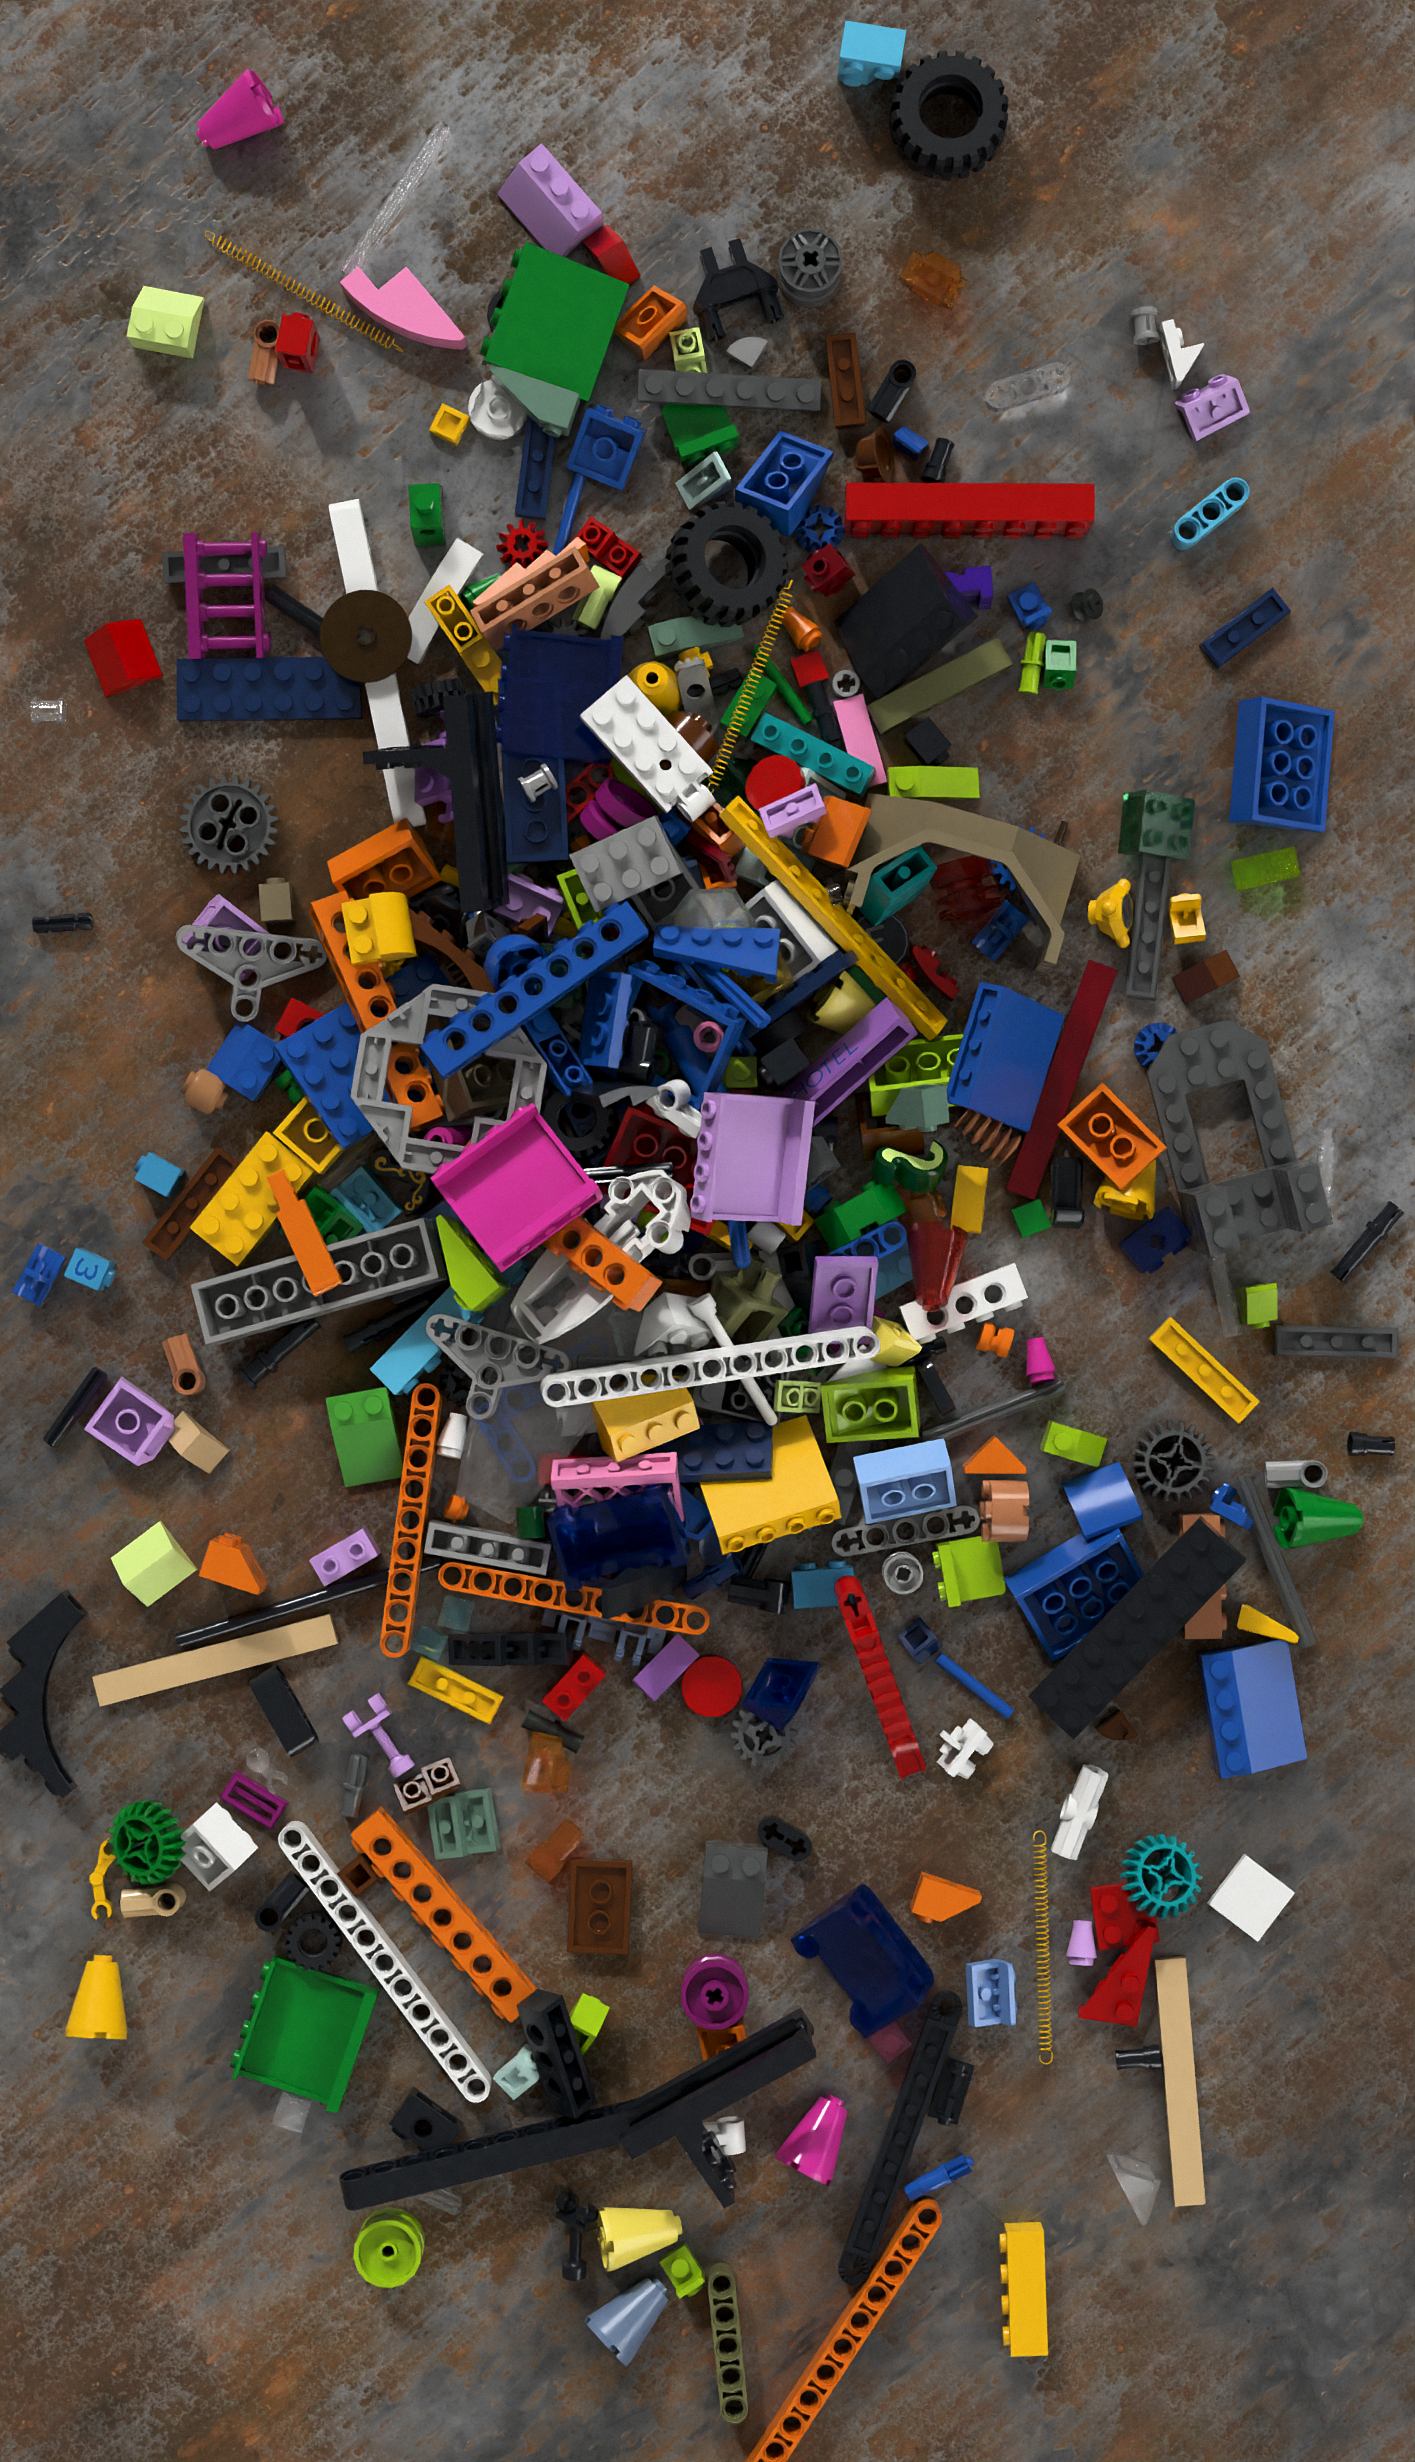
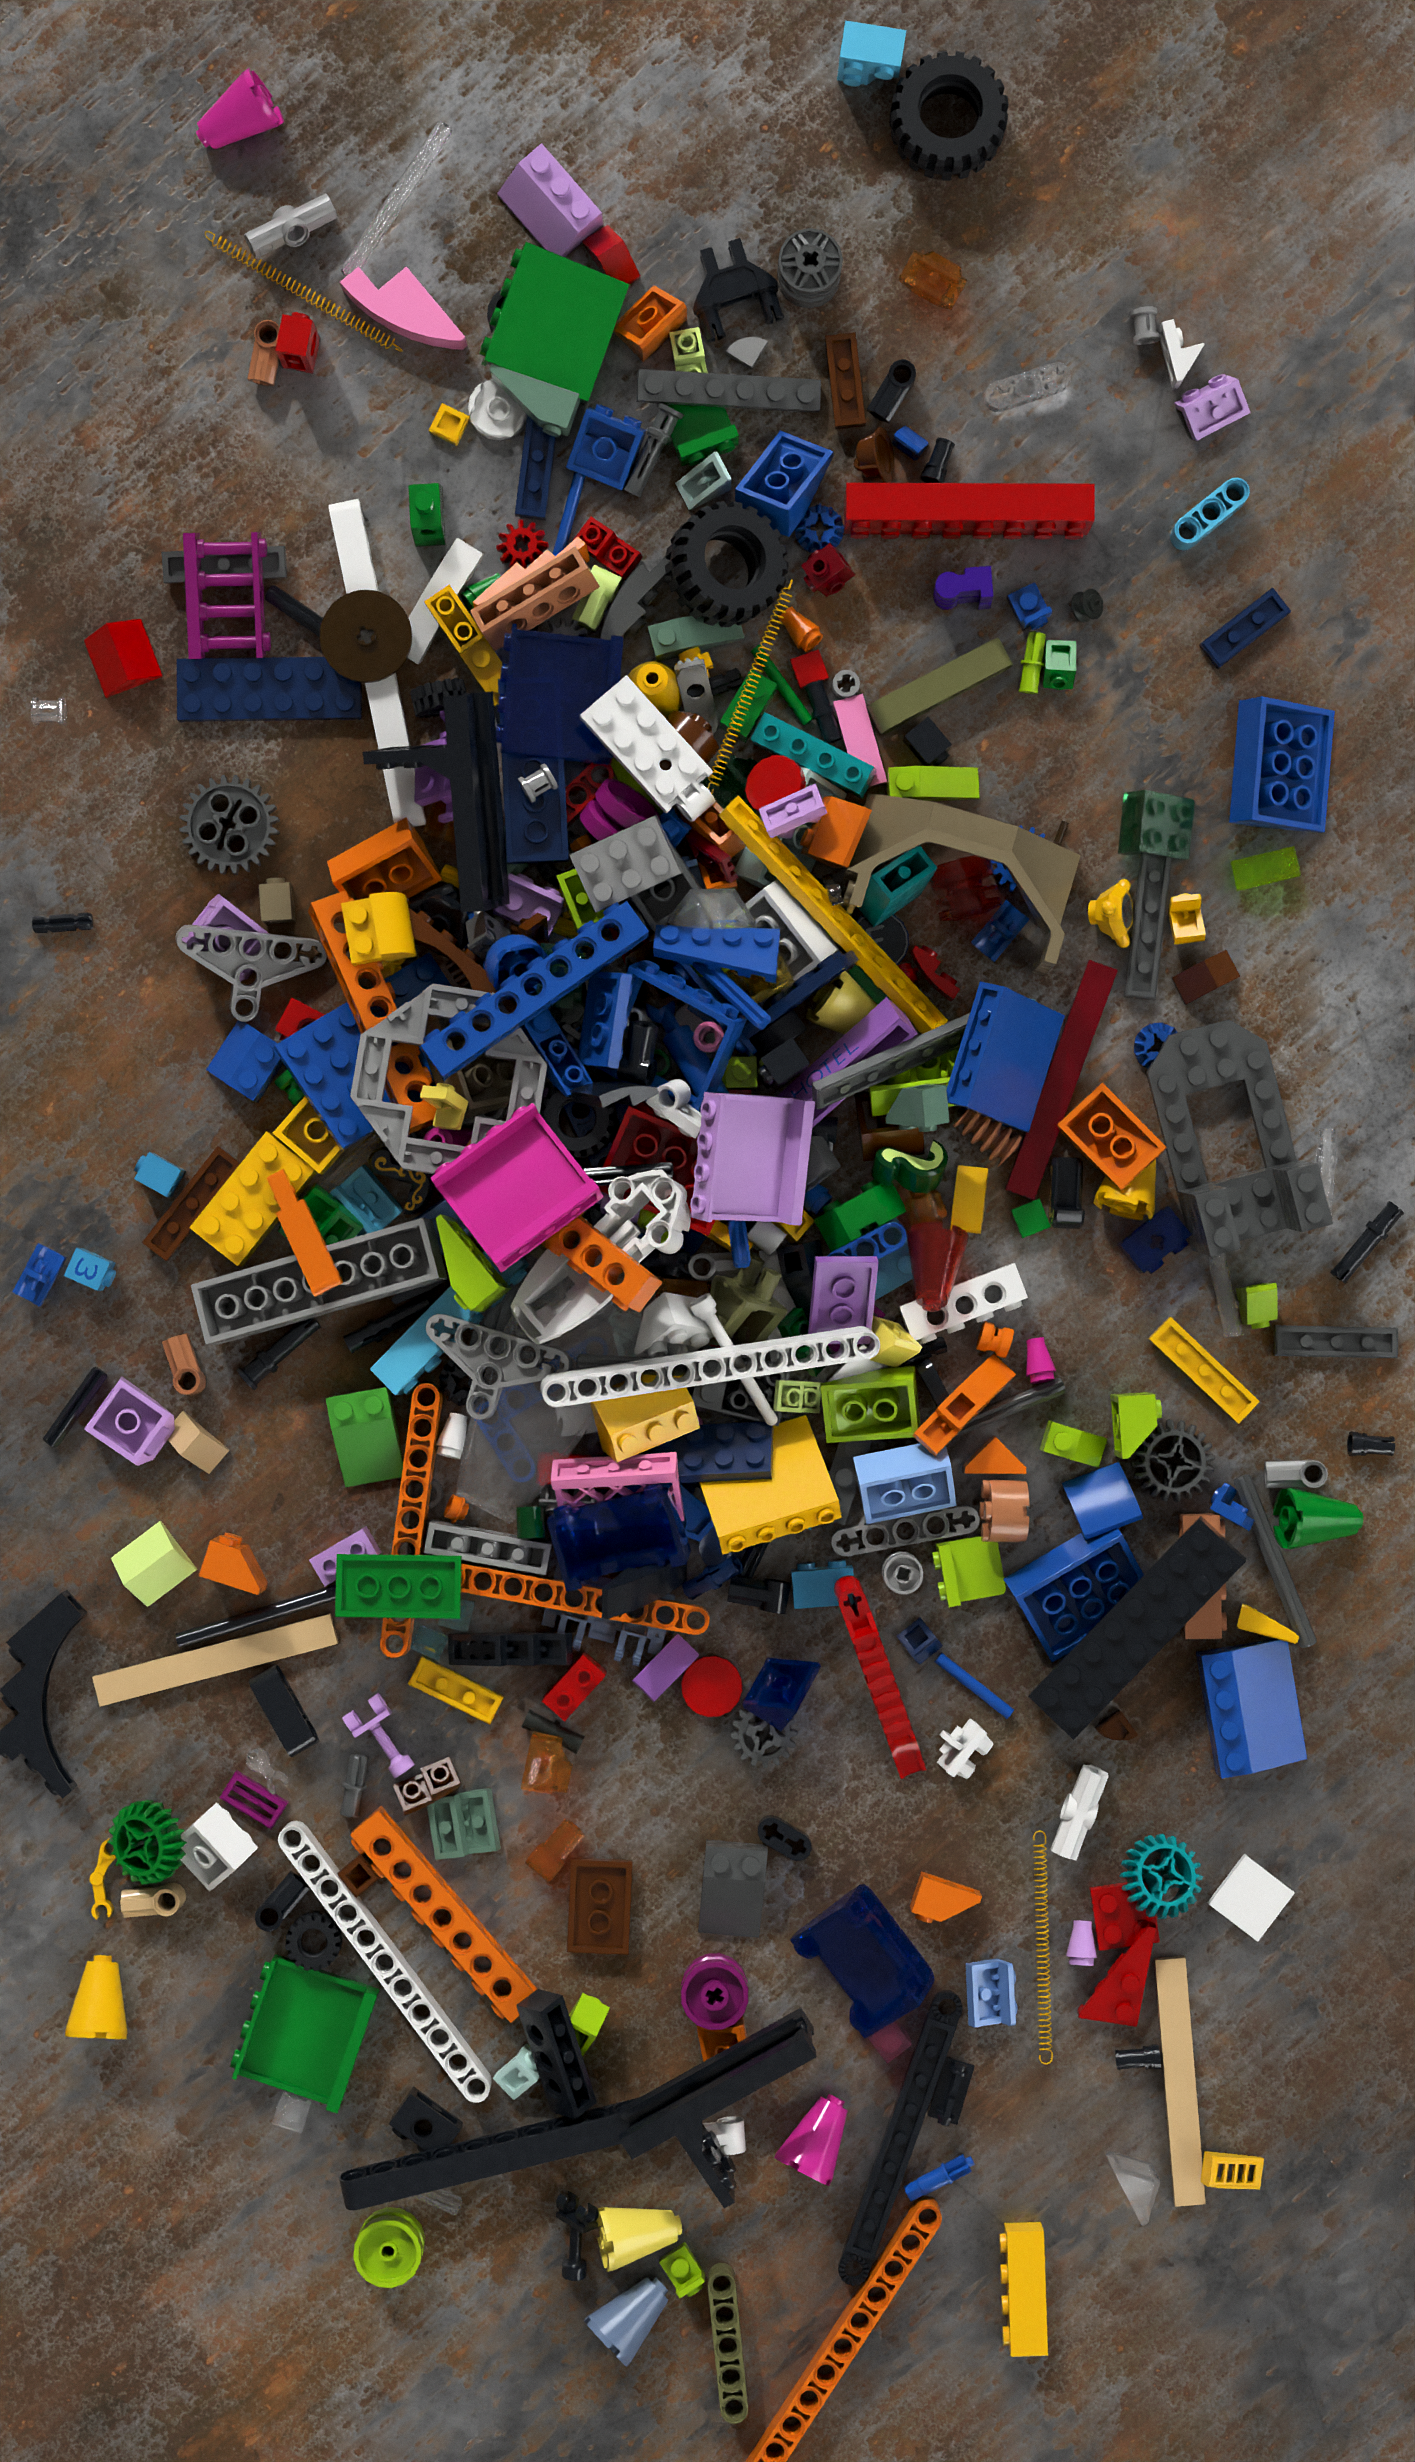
(165, 321): yellowish green slope -> none
(204, 1091): medium nougat head -> none
(290, 226): none -> light grey piece
(398, 1586): none -> green plate
(449, 1104): none -> light yellow bracket
(663, 436): none -> dark grey pin
(889, 1063): none -> dark grey tile
(903, 622): black slope -> none
(963, 1404): none -> orange slope
(1133, 1420): none -> lime slope
(1210, 2171): none -> yellow slope

